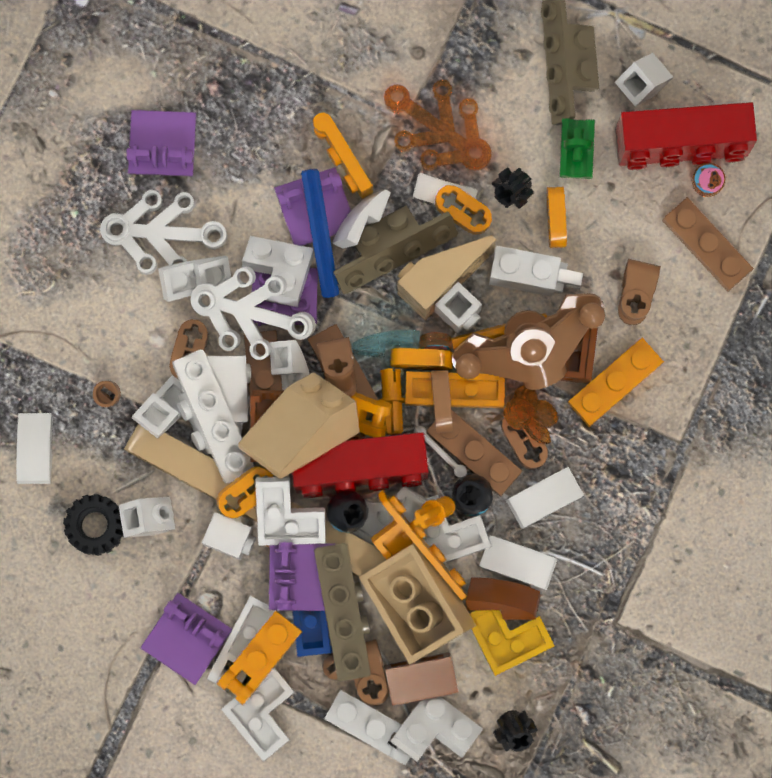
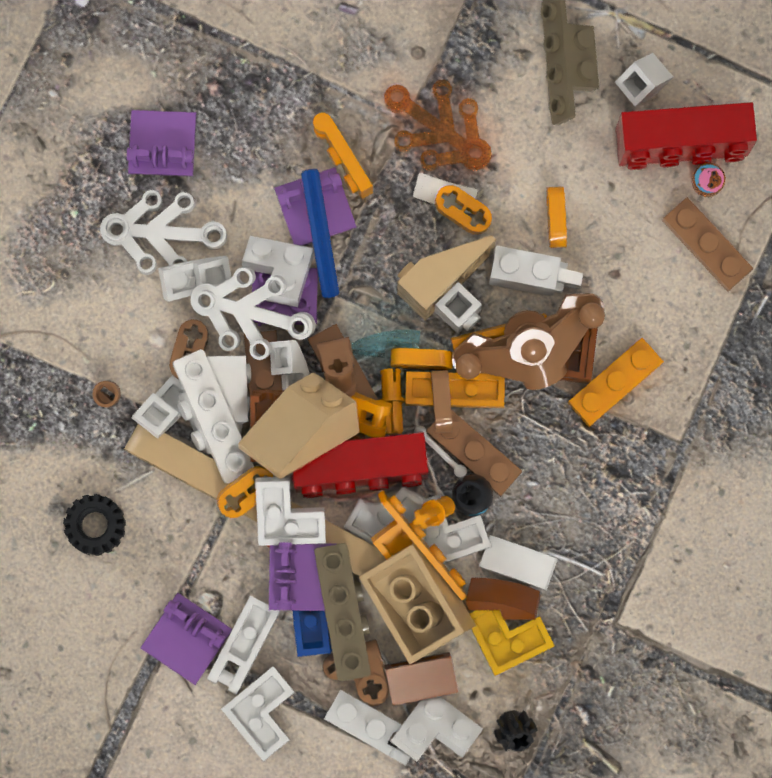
(34, 448): white slope -> none
(146, 517): white brick -> none
(229, 536): white brick -> none
(260, 656): light orange plate -> none
(347, 511): black piece -> none
(364, 213): white slope -> none
(391, 244): dark tan bracket -> none
(435, 341): clear orange tile -> none
(513, 188): black gear -> none
(520, 450): medium nougat beam -> none
(531, 414): clear orange plate -> none
(545, 498): white slope -> none
(577, 148): green hips -> none
(638, 286): medium nougat piece -> none

